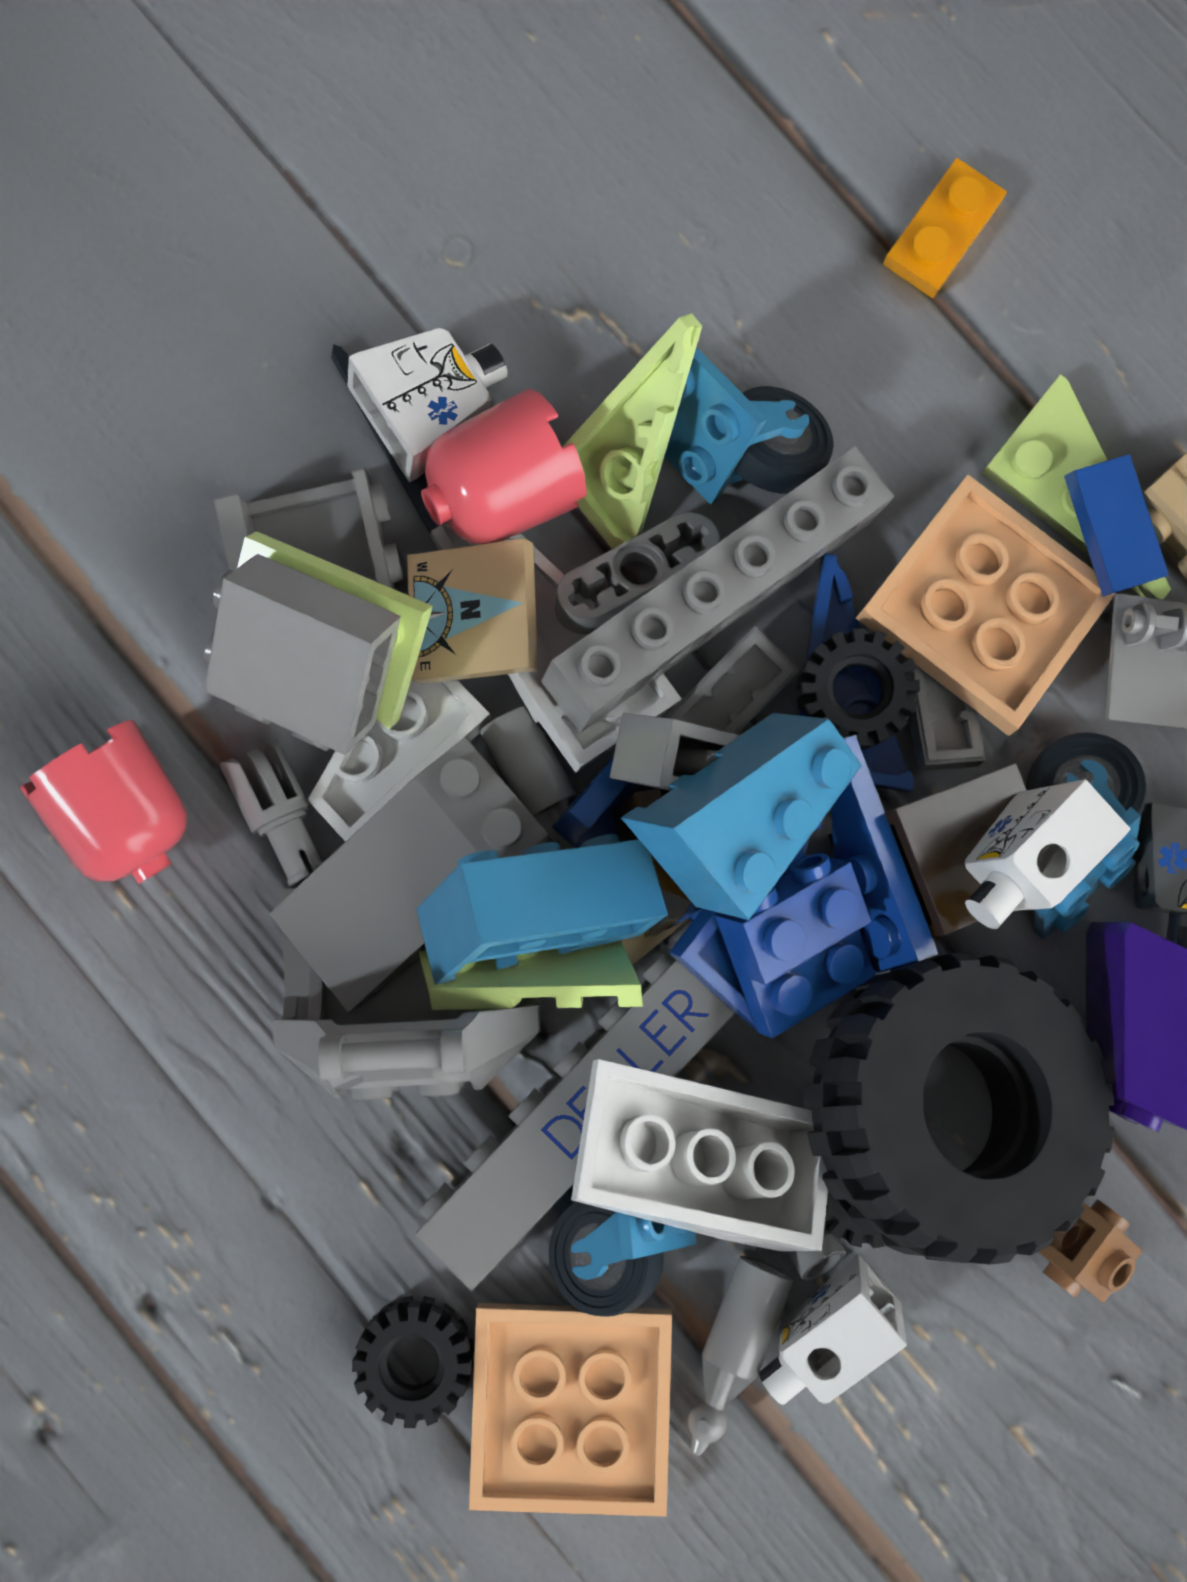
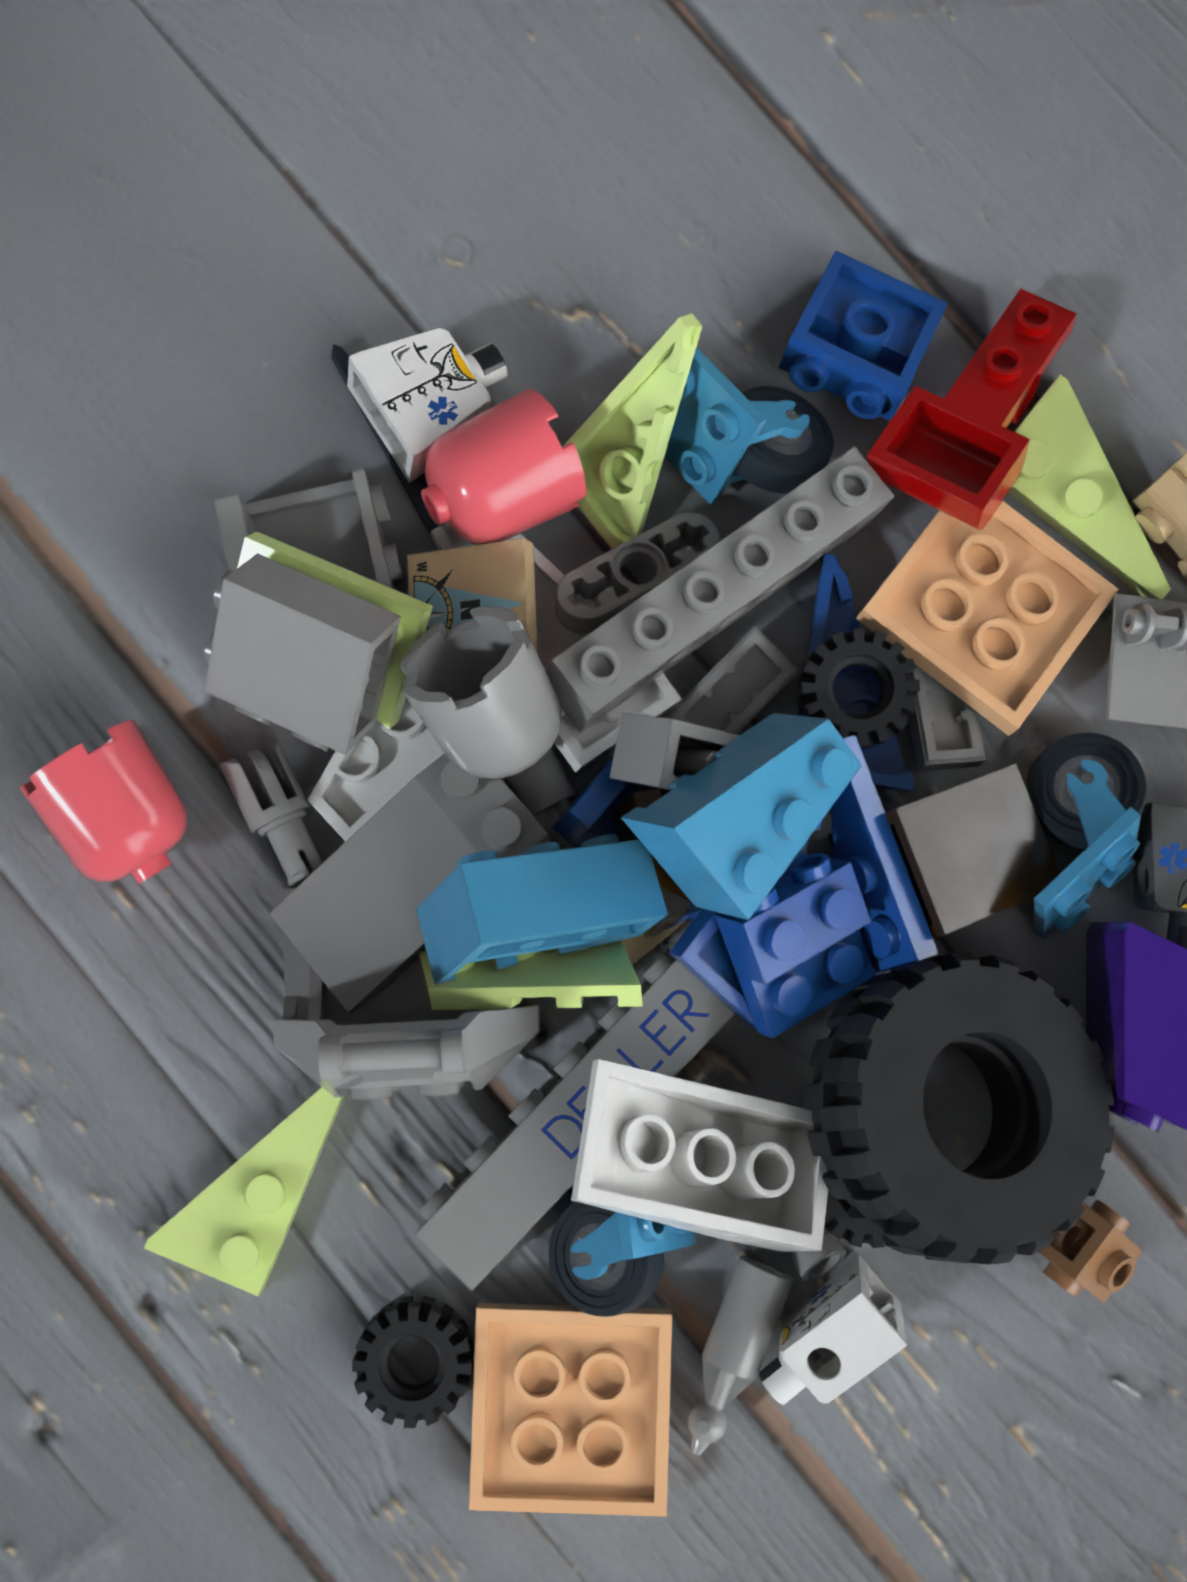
(245, 1214): none -> yellowish green wing
(483, 693): none -> light grey cylinder
(861, 337): none -> blue plate
(944, 228): light orange plate -> none
(959, 446): none -> red plate
(1040, 850): white torso -> none
(1116, 525): blue tile -> none

